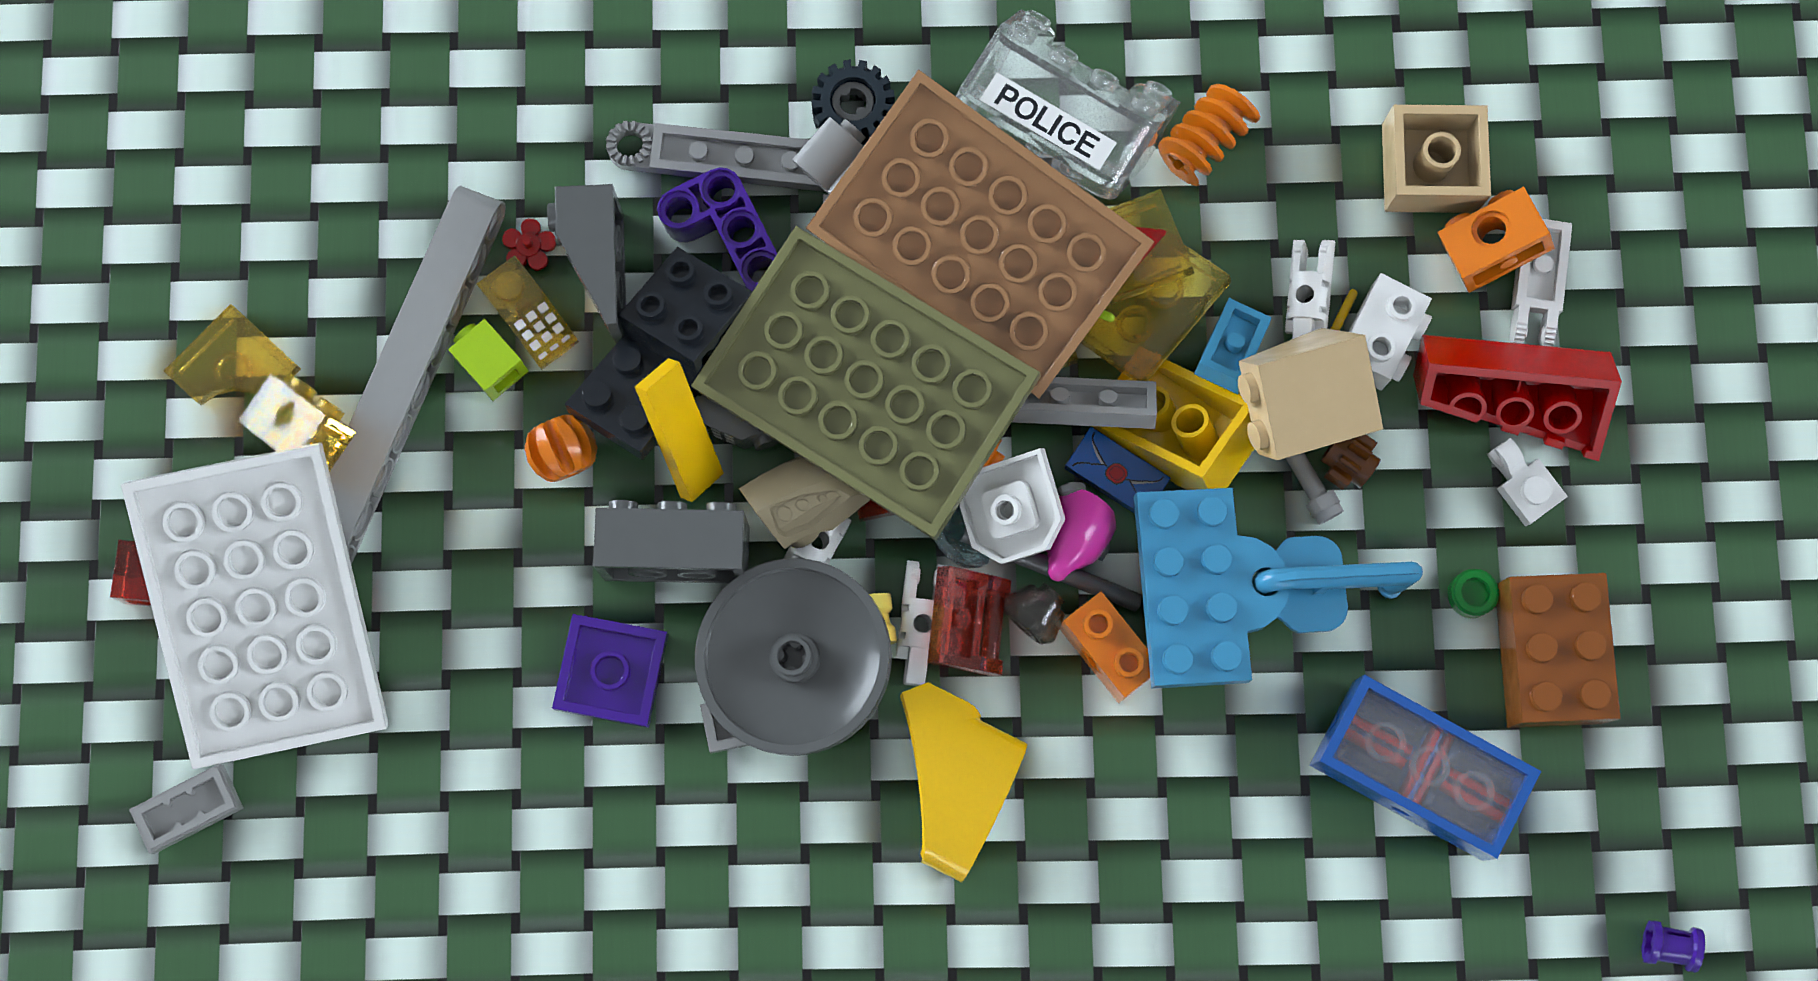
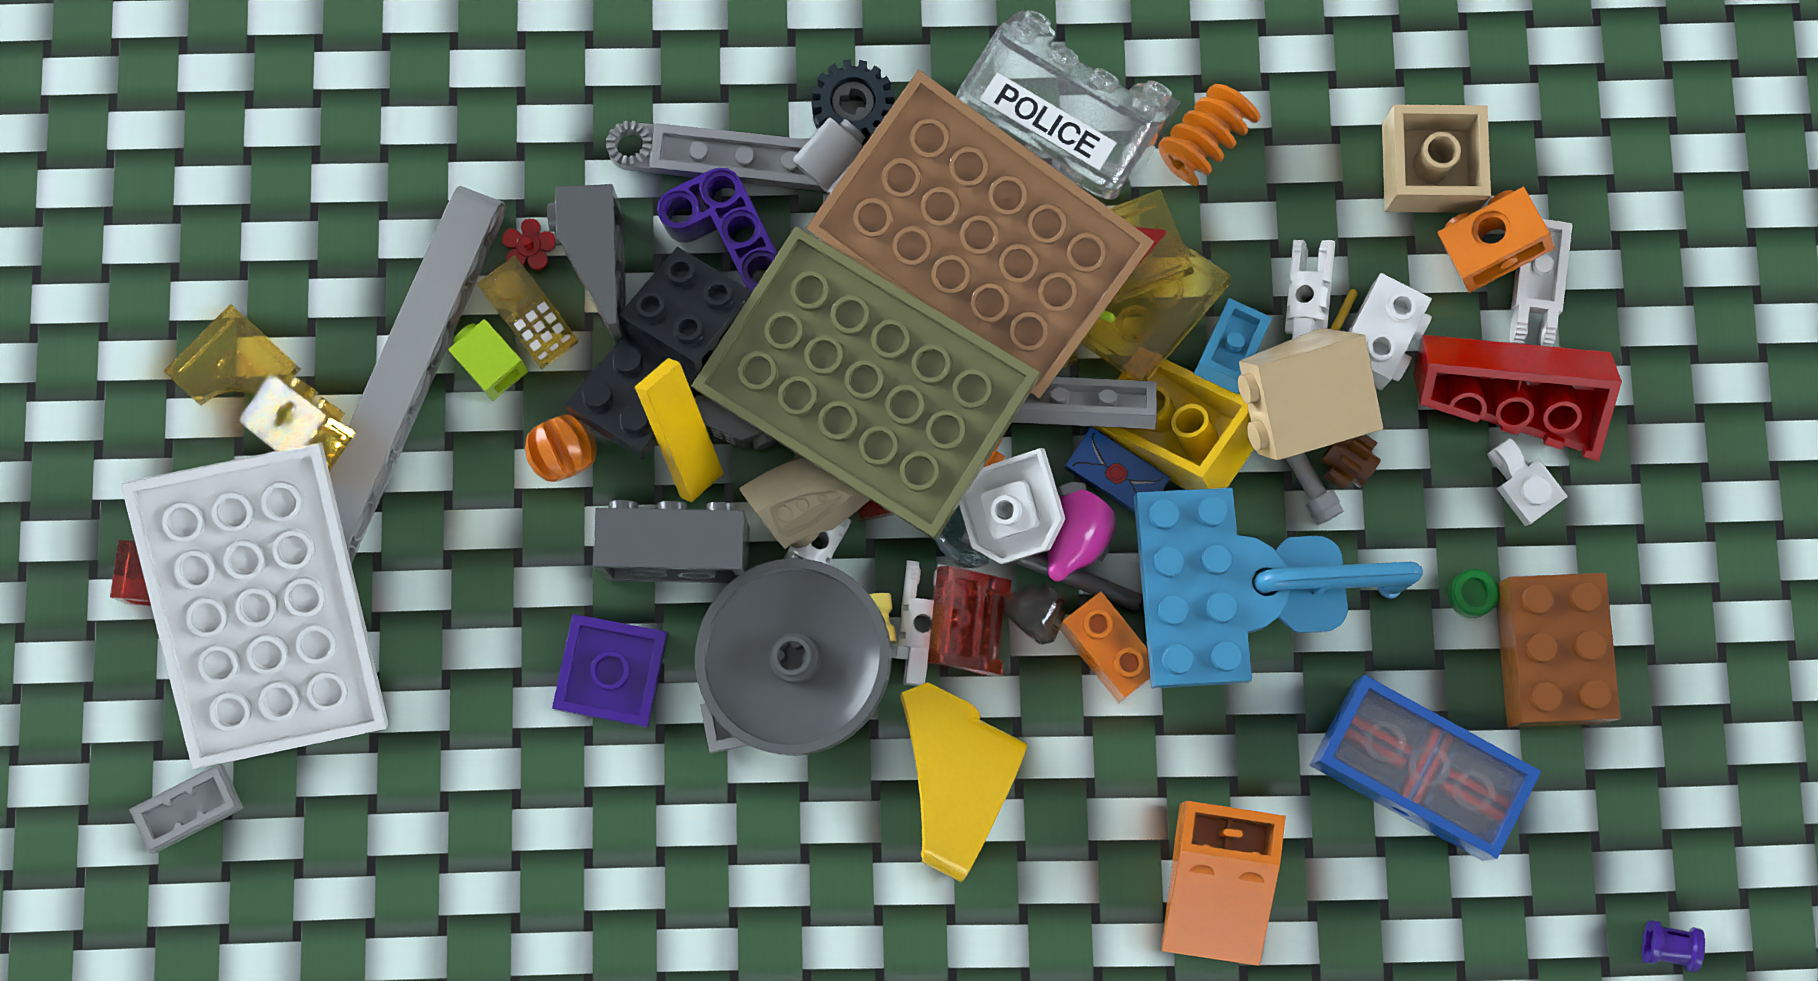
(1222, 882): none -> orange slope

